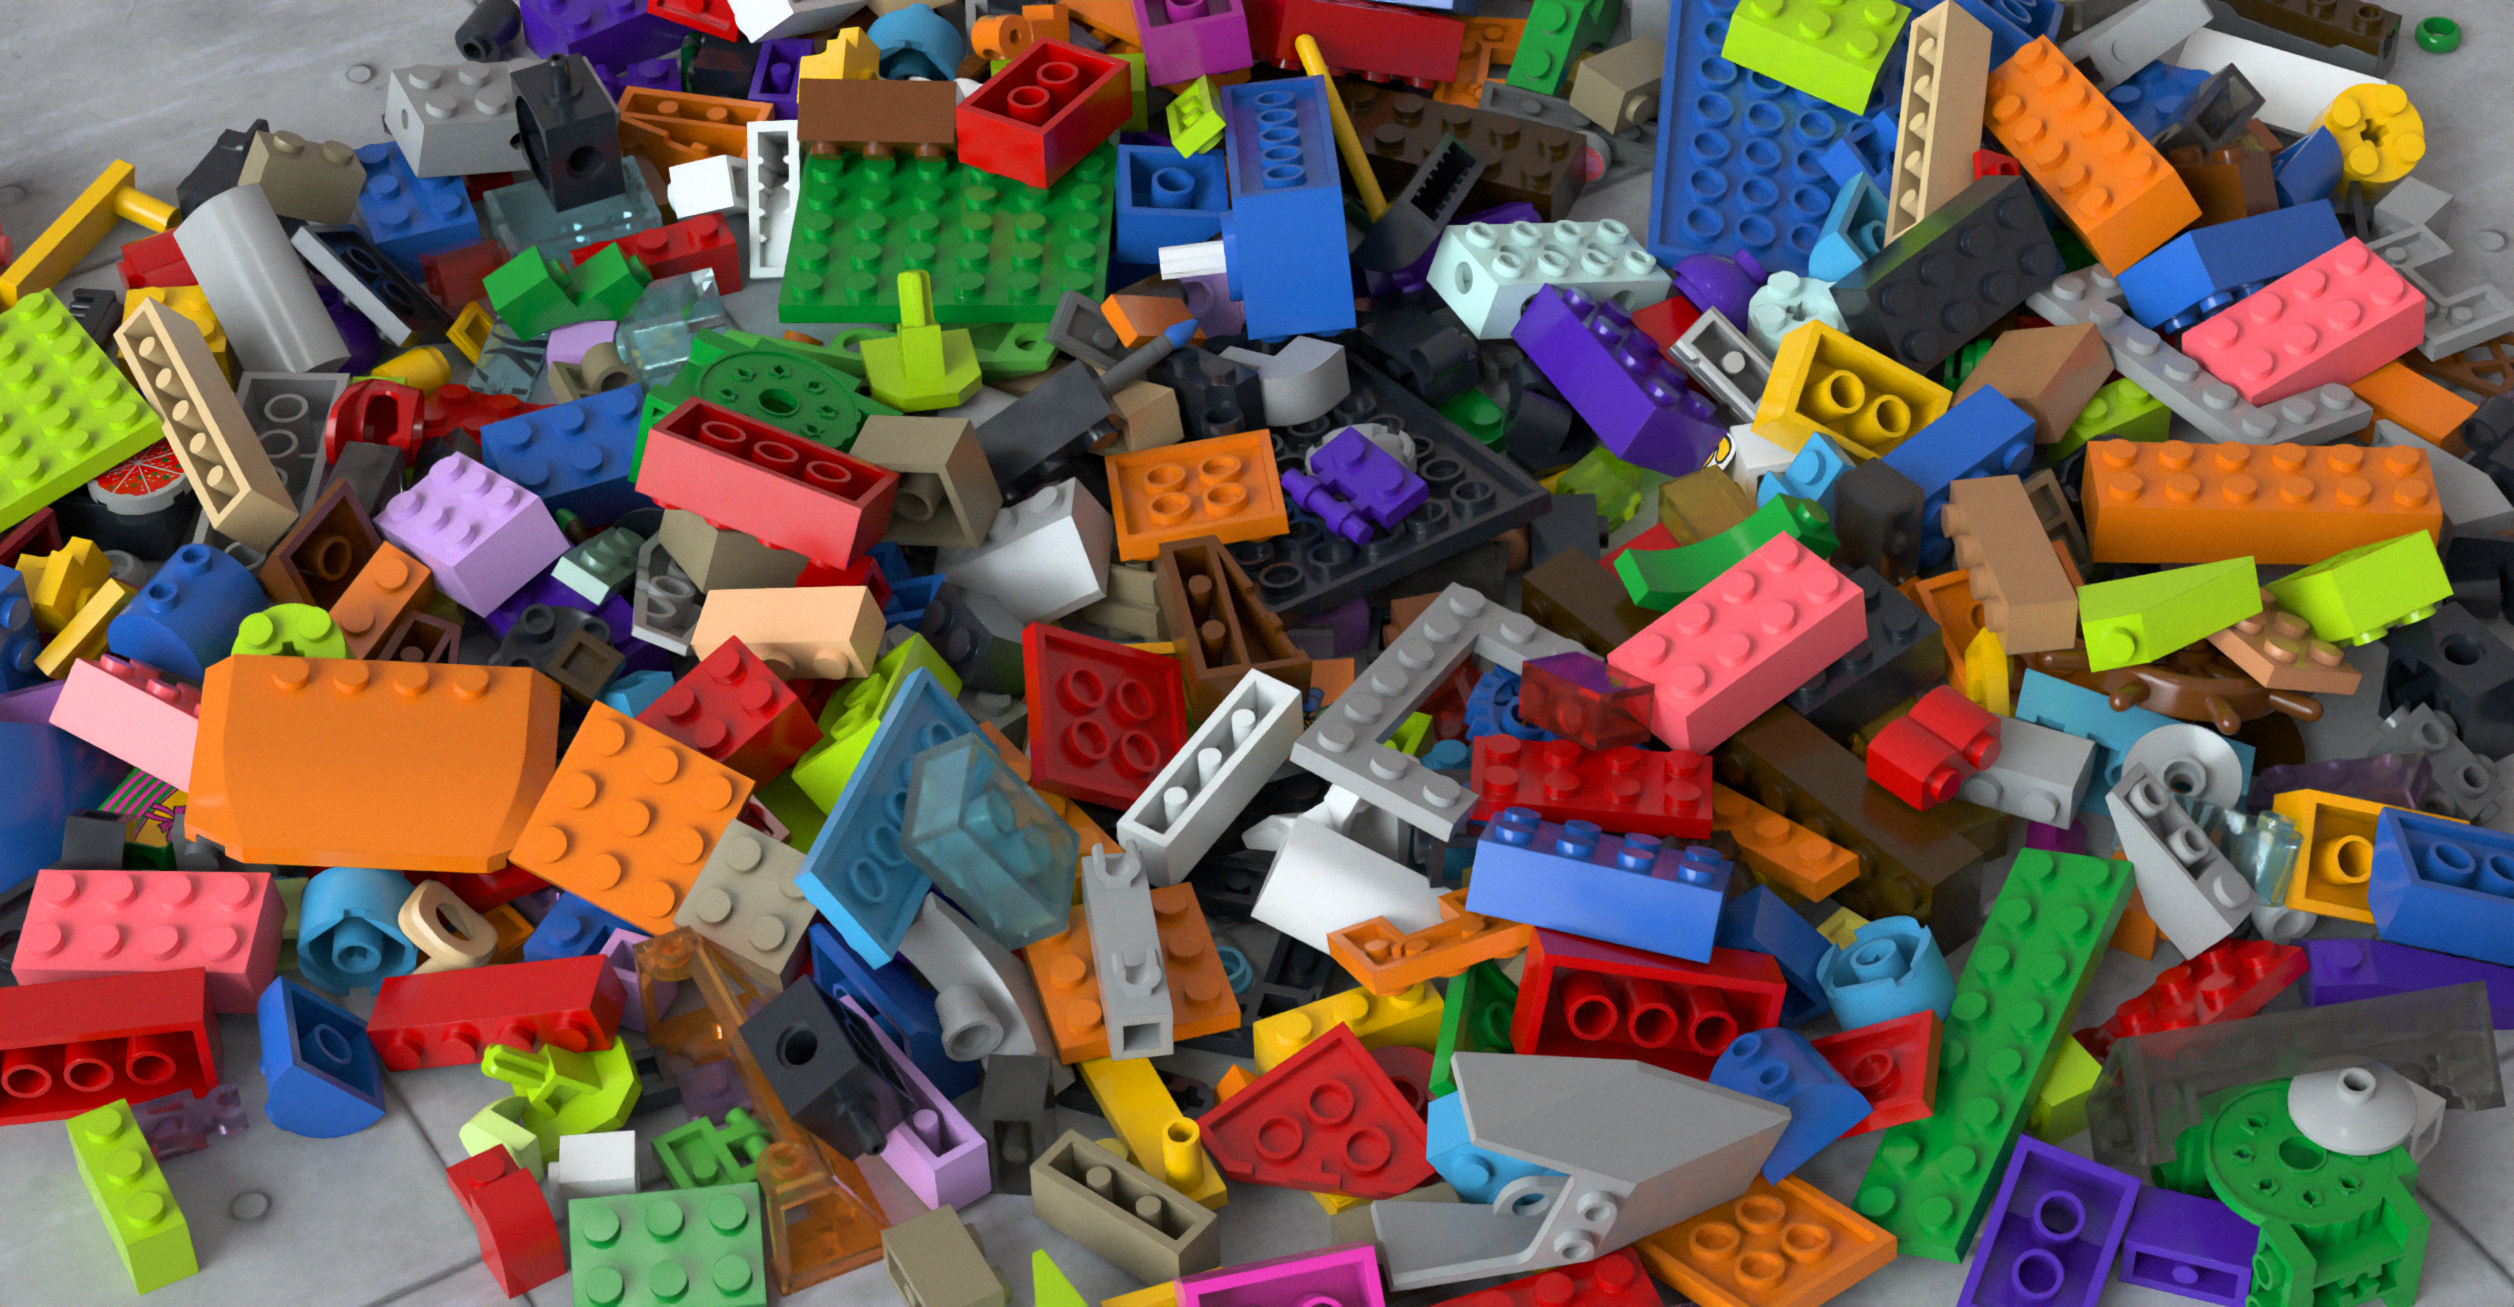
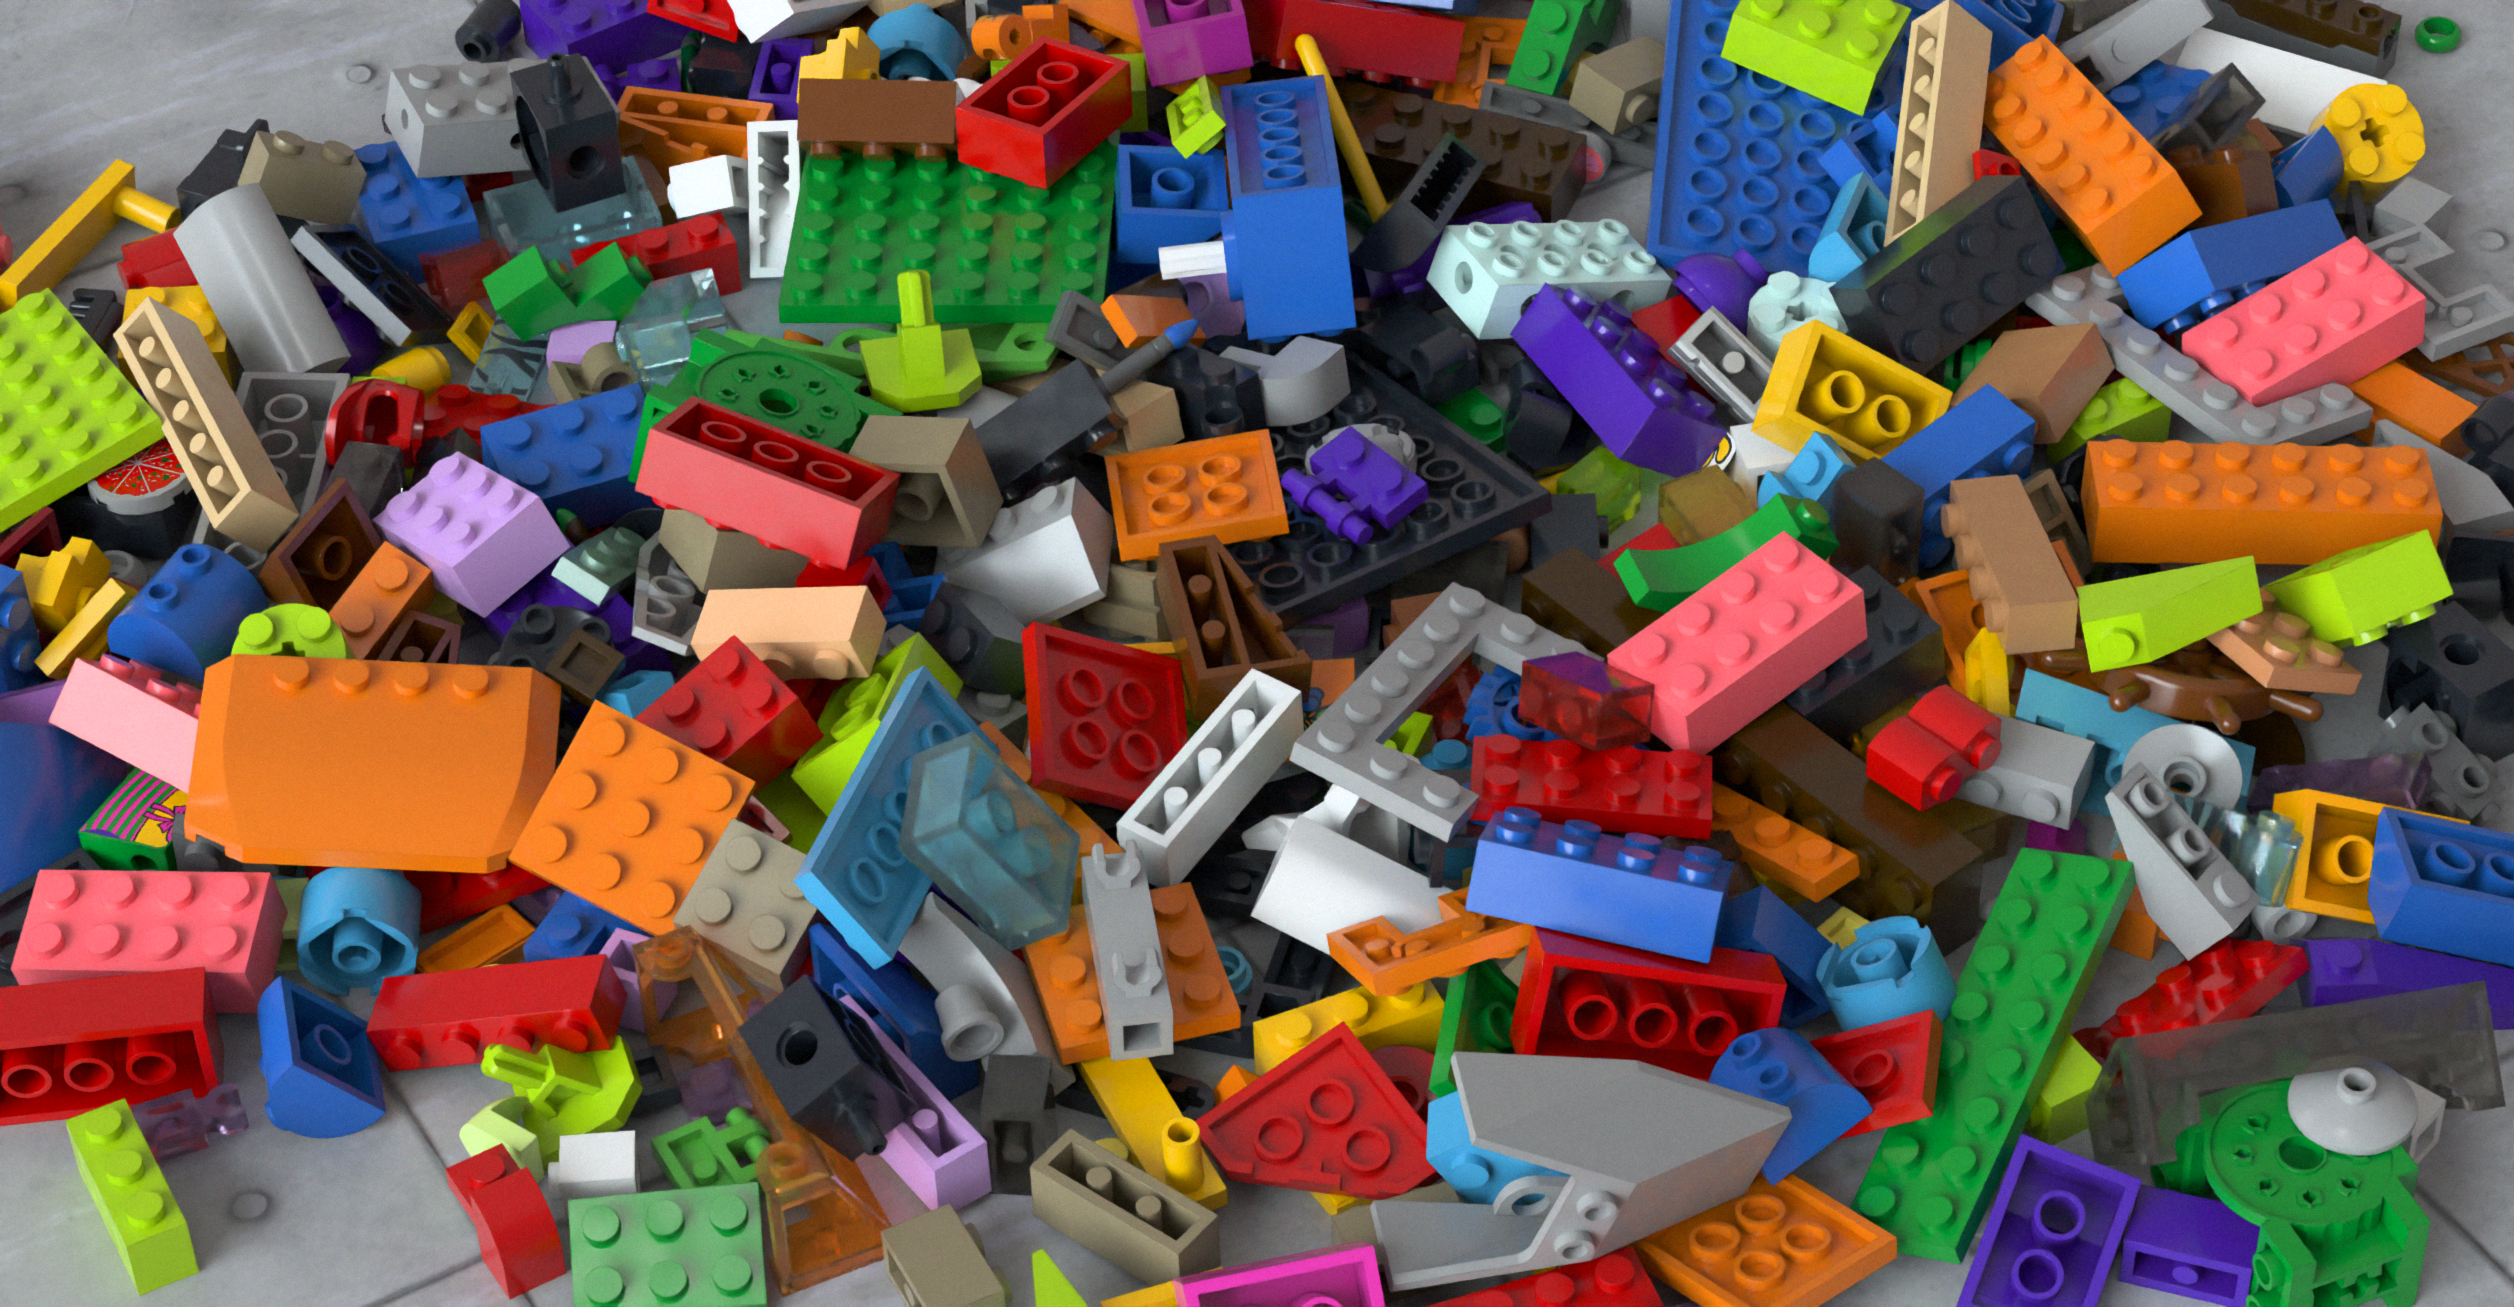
(98, 840): black brick -> none
(447, 953): tan piece -> none

